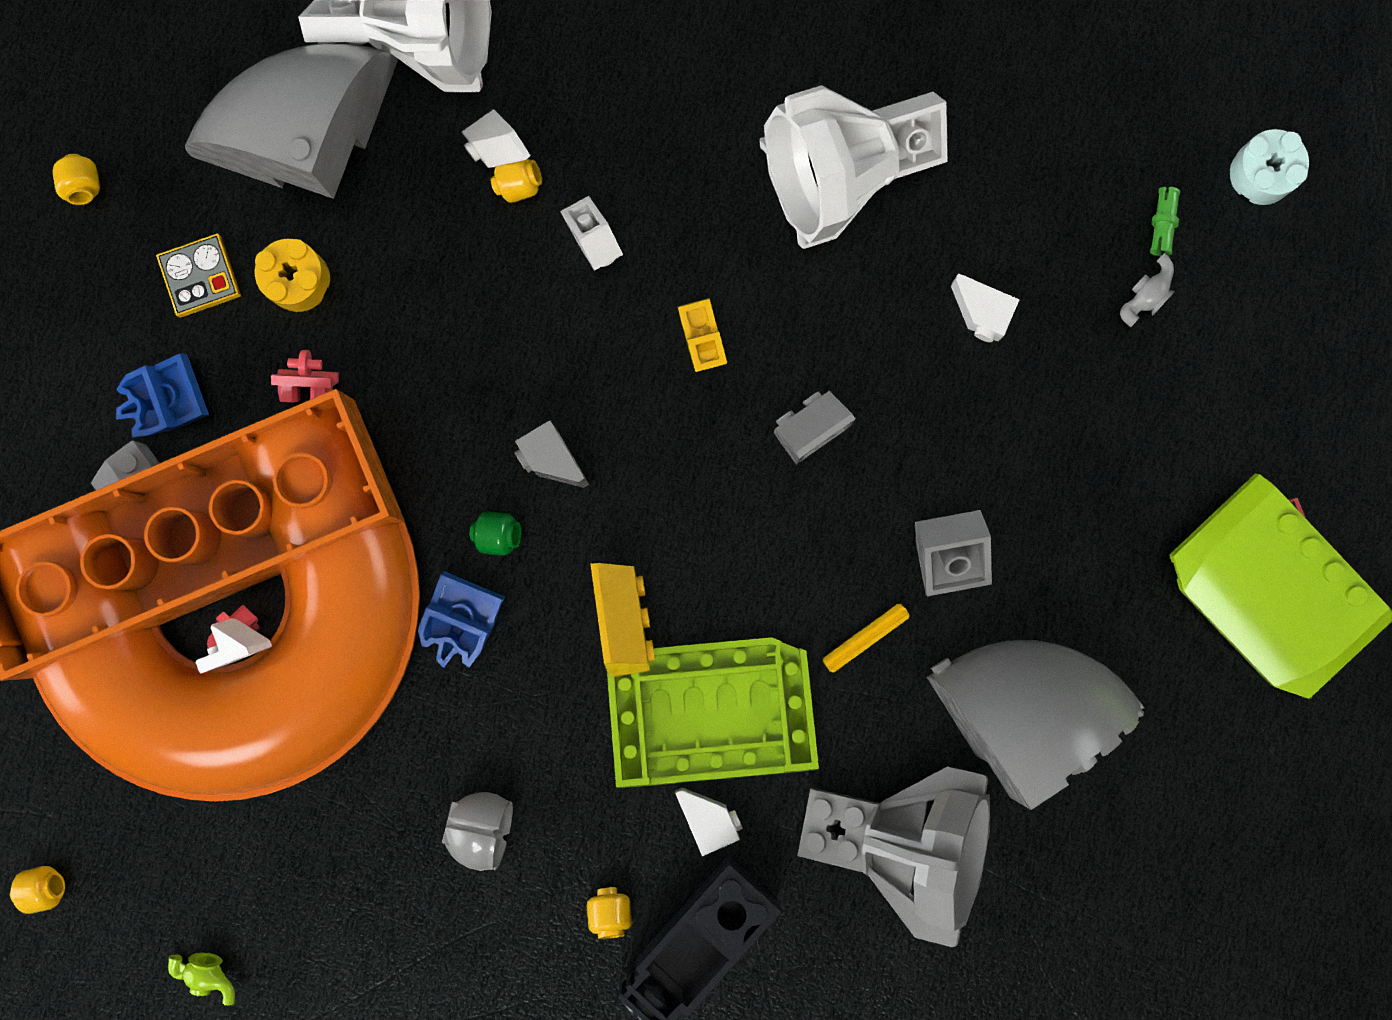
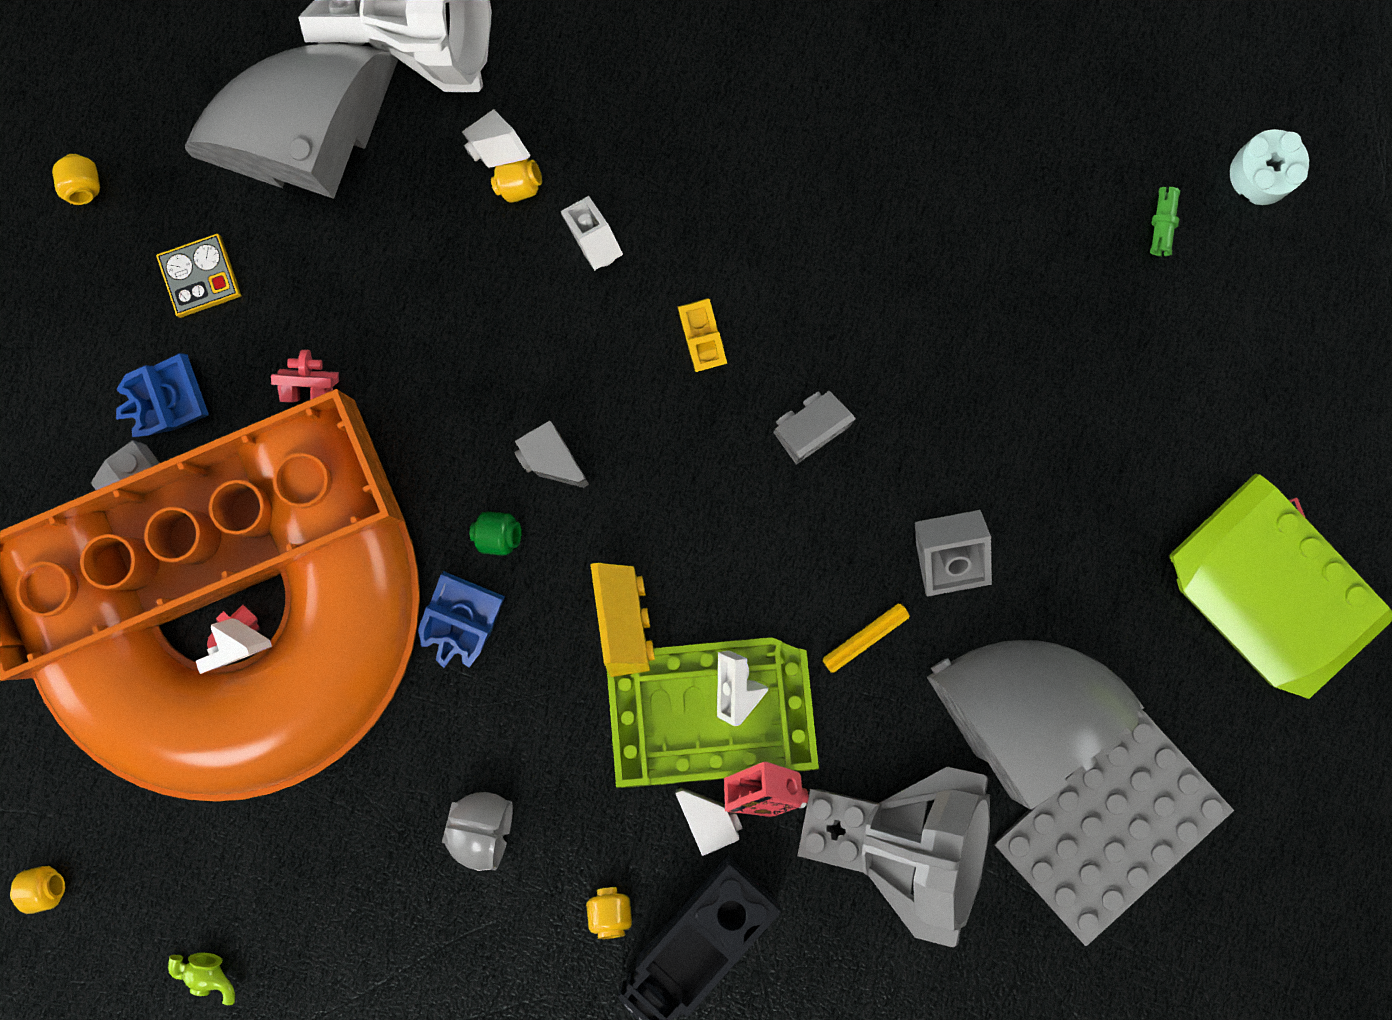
(275, 267): yellow brick -> none
(735, 693): none -> white slope
(777, 790): none -> coral torso
(847, 156): white plate -> none
(983, 308): white slope -> none
(1113, 830): none -> light grey plate
(1150, 292): light grey piece -> none

